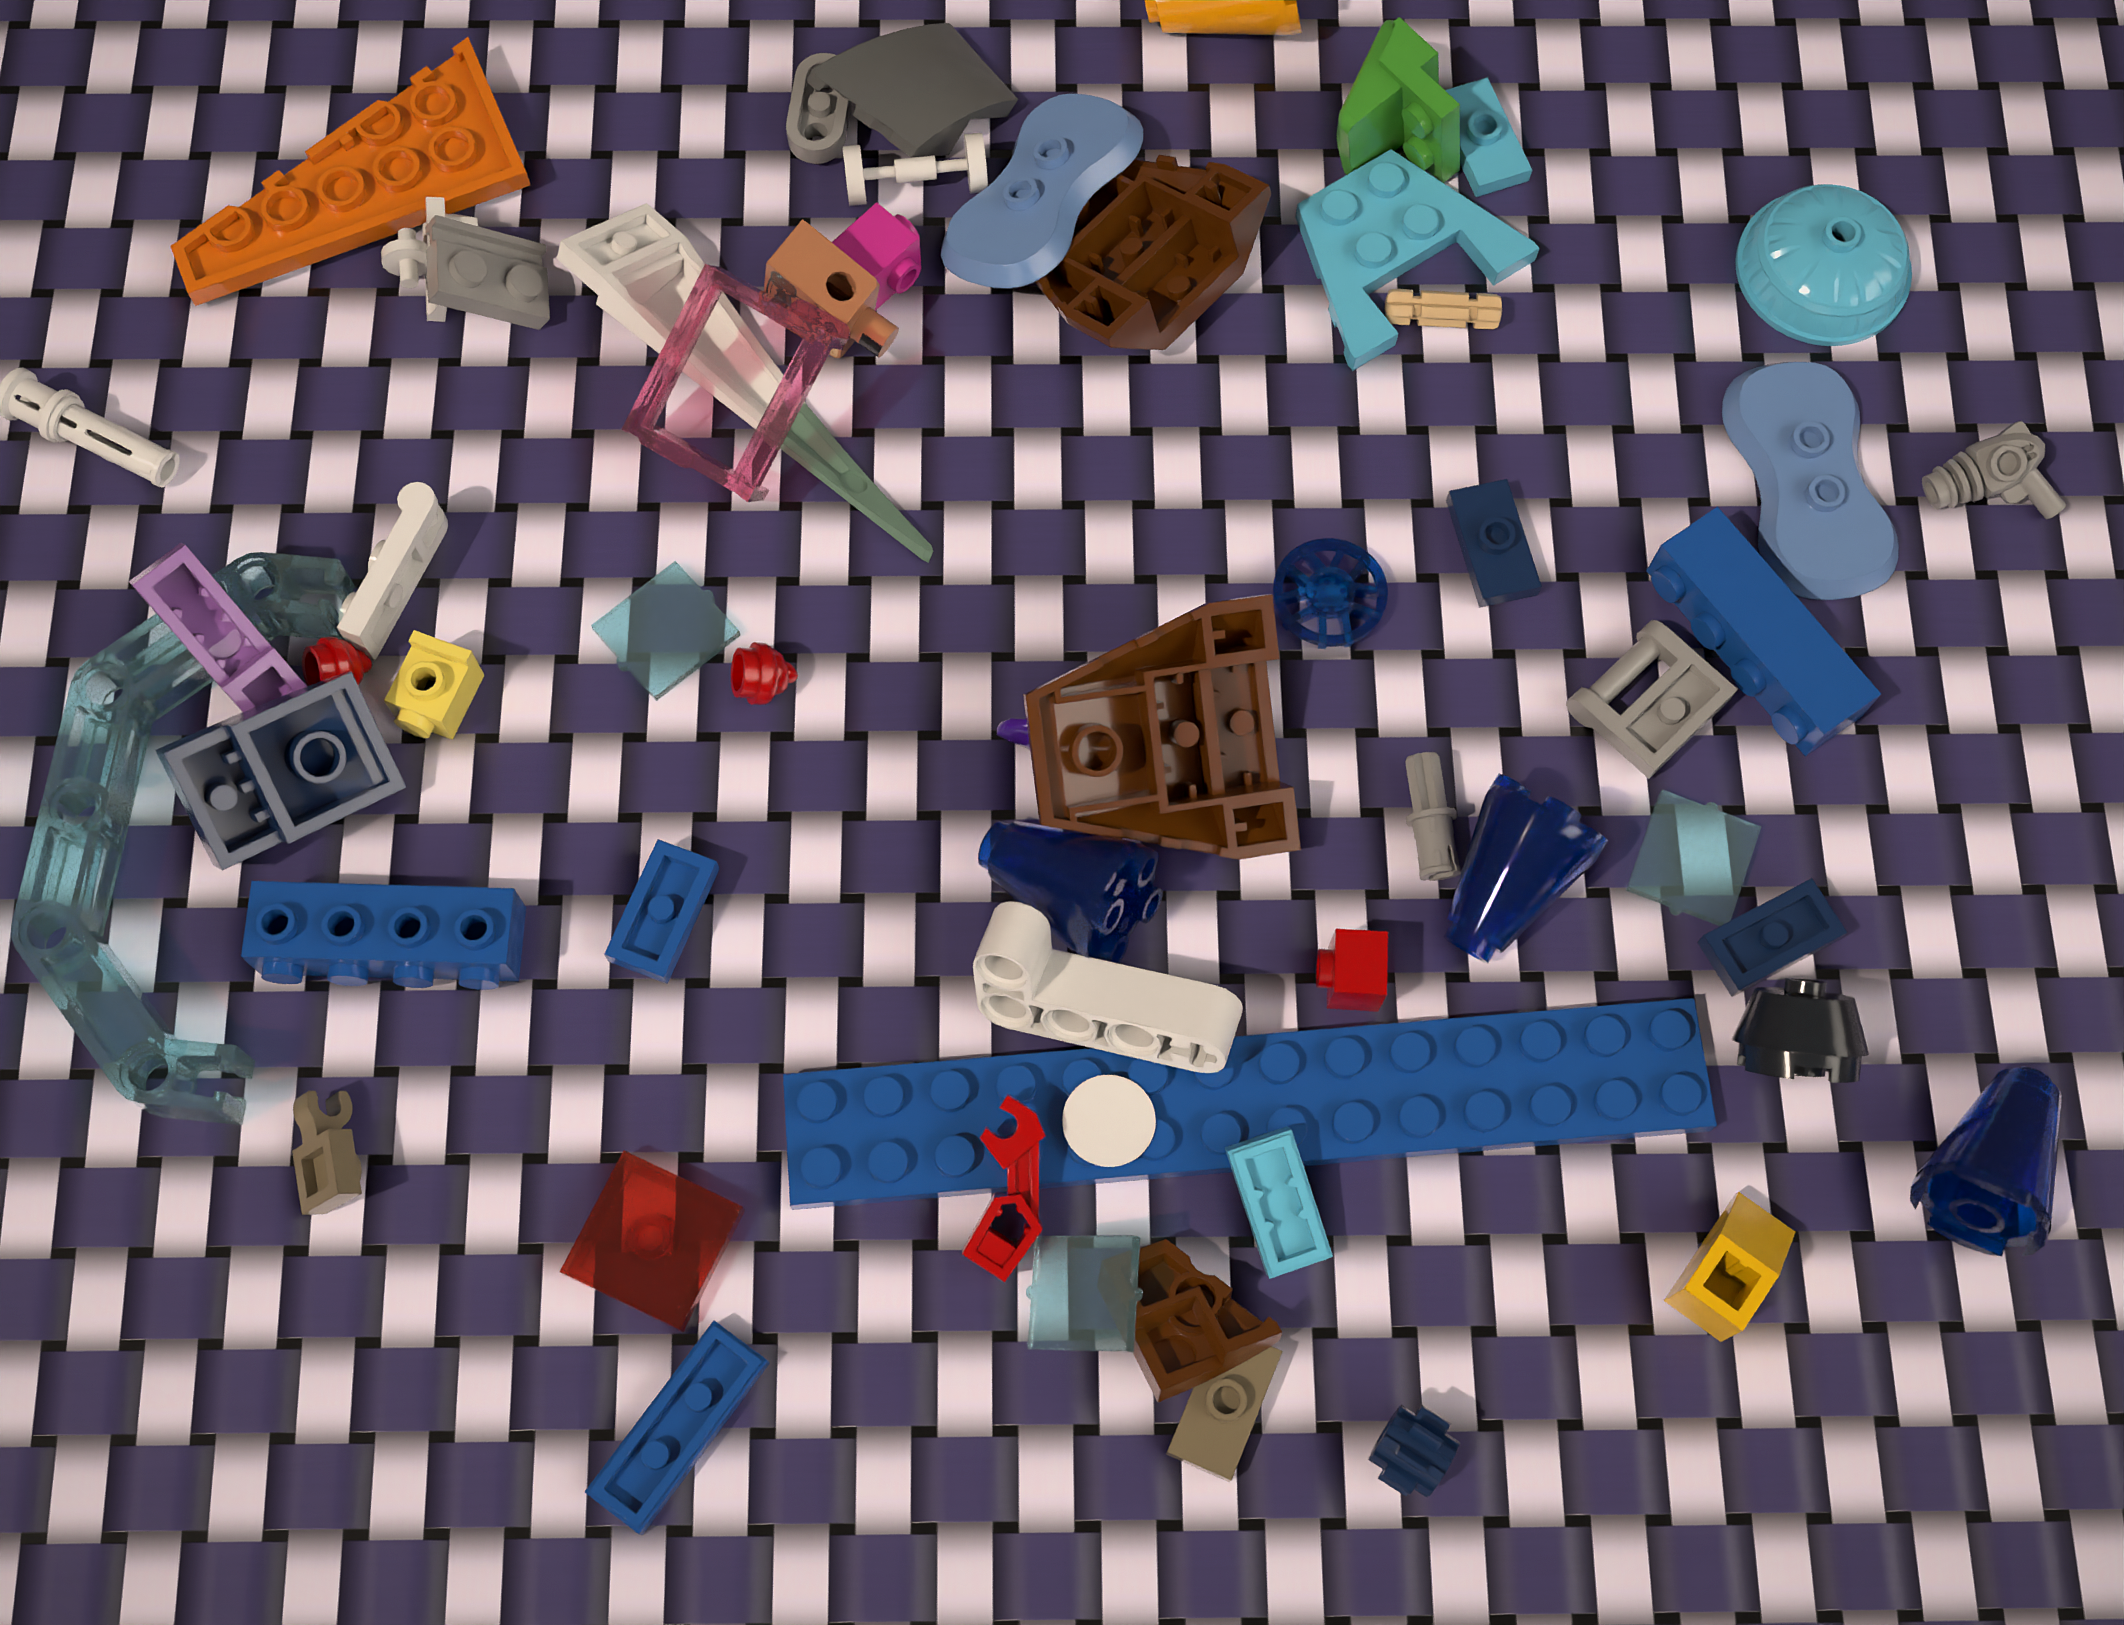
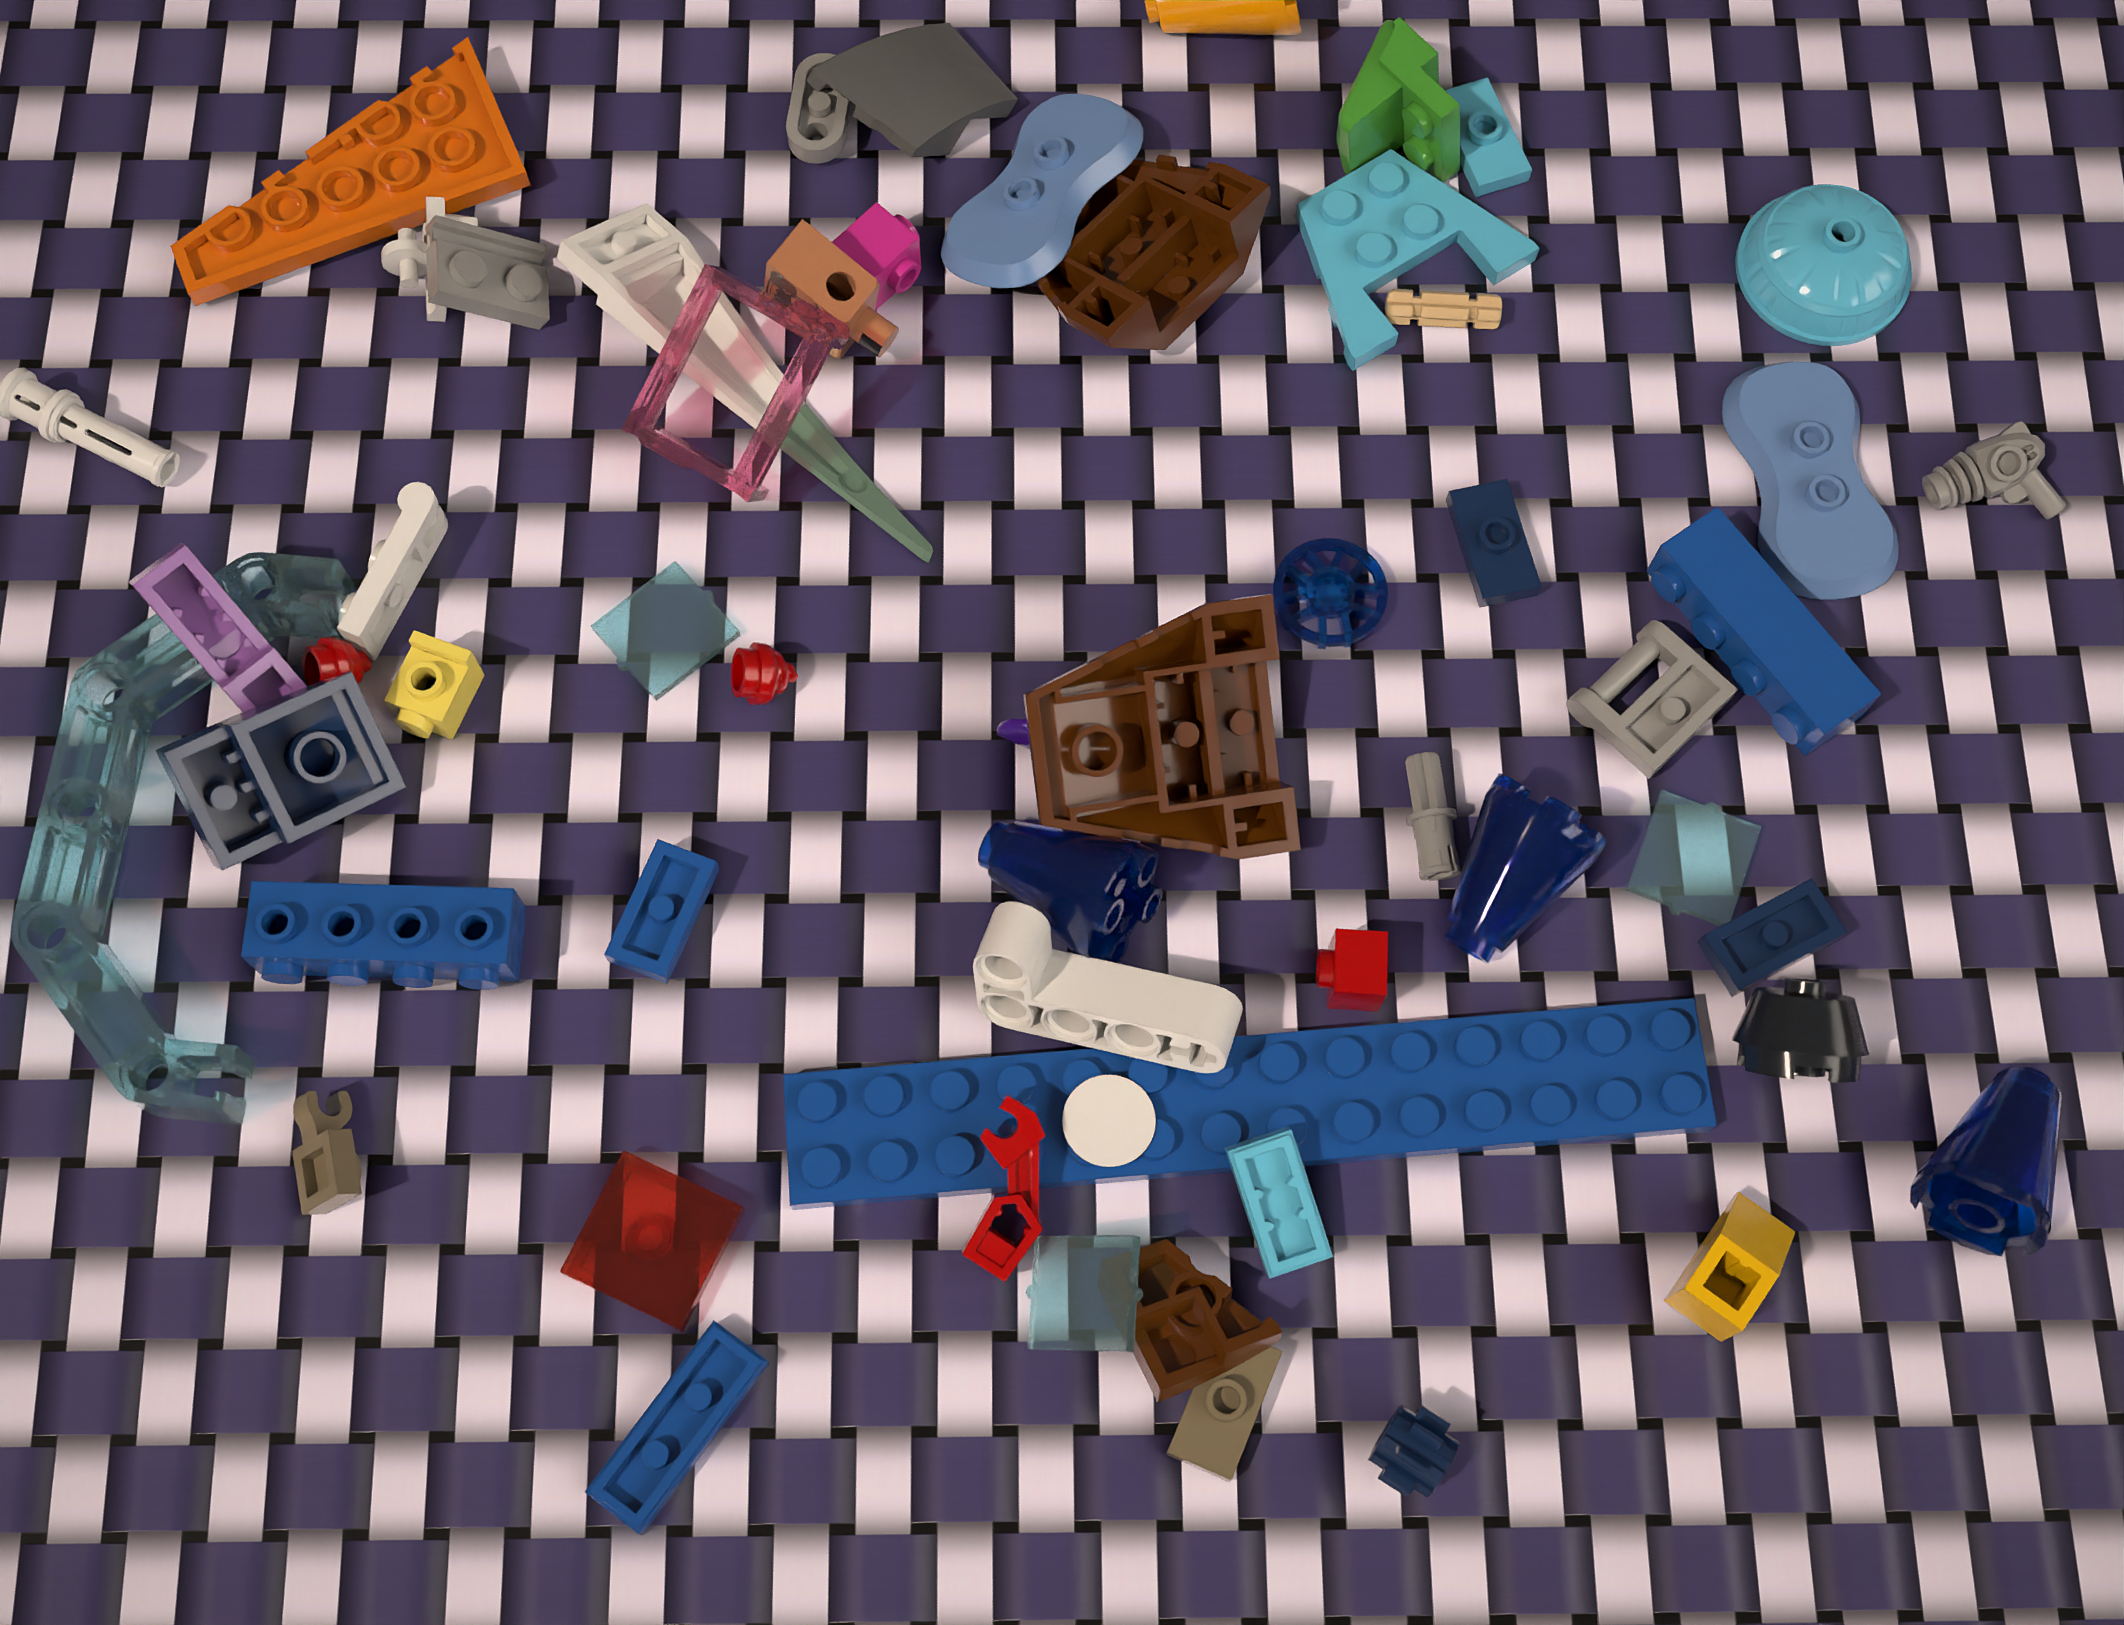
(916, 169): white wheel -> none

